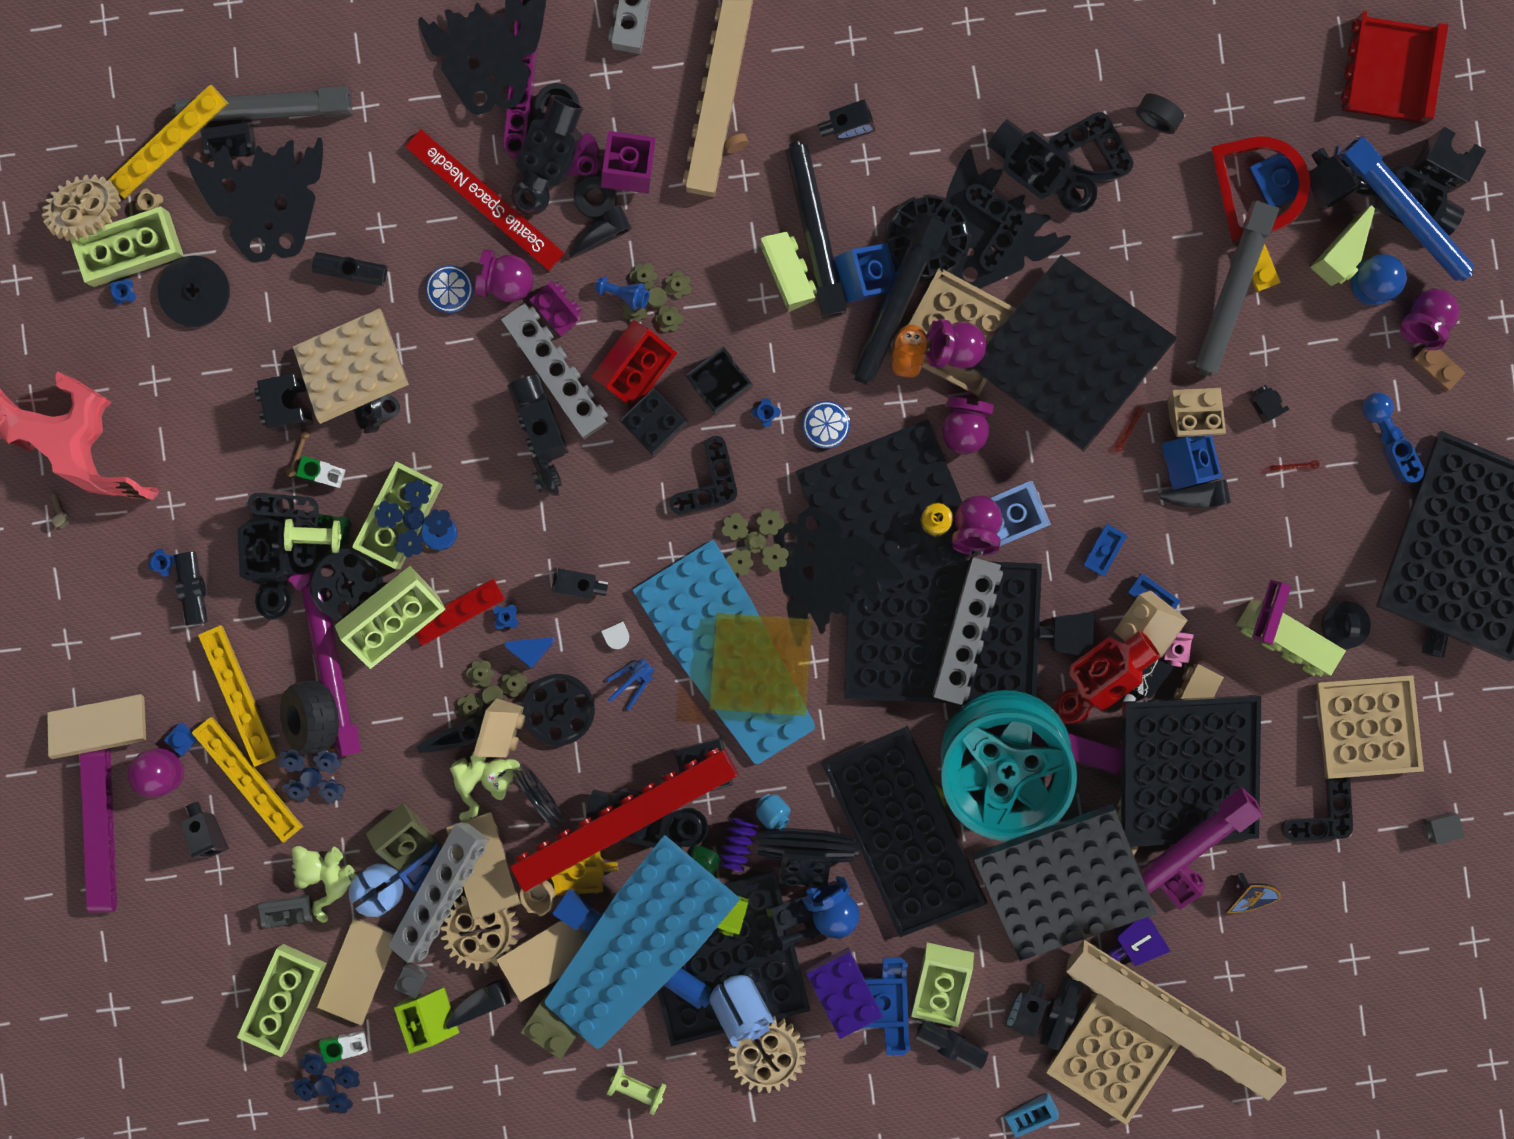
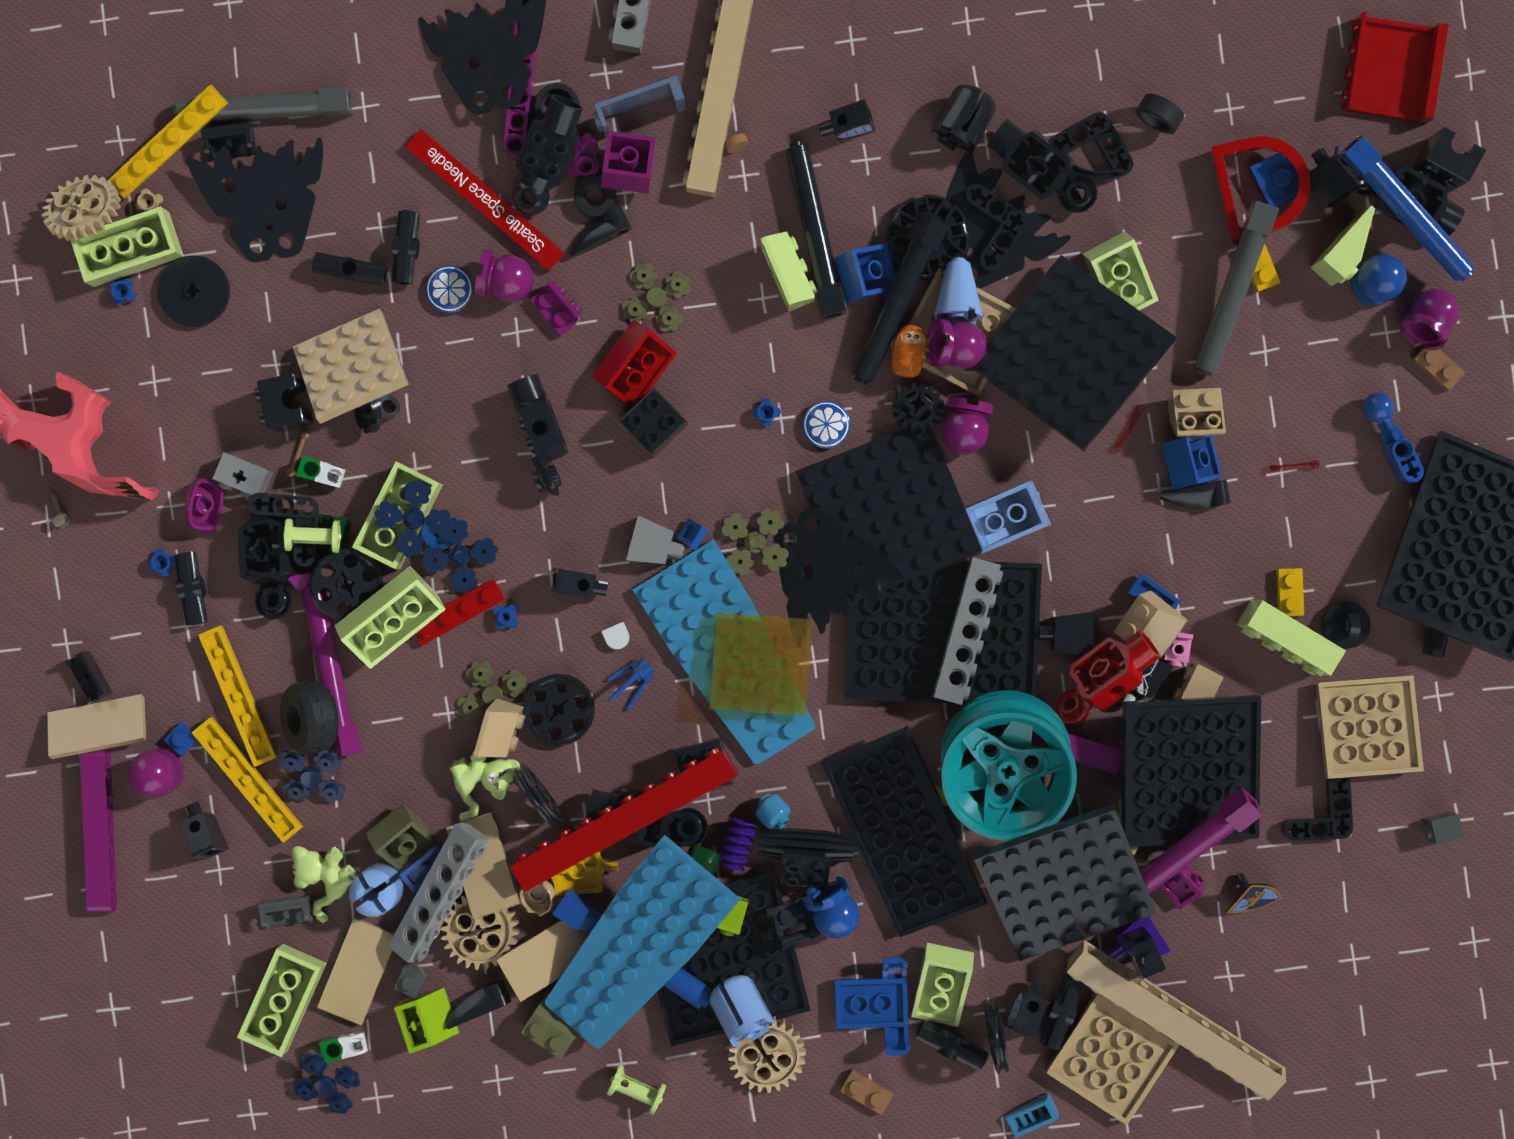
(89, 676): none -> black hinge
(203, 504): none -> magenta piece
(232, 466): none -> light grey brick
(405, 247): none -> black piece
(454, 736): black piece -> none
(460, 556): none -> dark blue plant
(516, 323): light grey brick -> none
(530, 650): blue slope -> none
(633, 295): blue piece -> none
(638, 98): none -> sand blue panel
(652, 543): none -> light grey torso
(692, 534): none -> blue plate
(712, 490): black beam -> none
(719, 381): black piece -> none
(844, 993): dark purple brick -> none
(866, 1091): none -> medium nougat plate
(908, 404): none -> black gear
(937, 528): yellow head -> none
(958, 294): none -> light blue cone
(964, 118): none -> black cylinder
(977, 524): magenta tile -> none
(996, 1036): none -> black wedge
(1104, 550): blue plate -> none
(1122, 270): none -> yellowish green slope
(1144, 953): none -> black torso
(1267, 403): black brick -> none
(1274, 614): magenta piece -> none
(1290, 591): none -> yellow plate

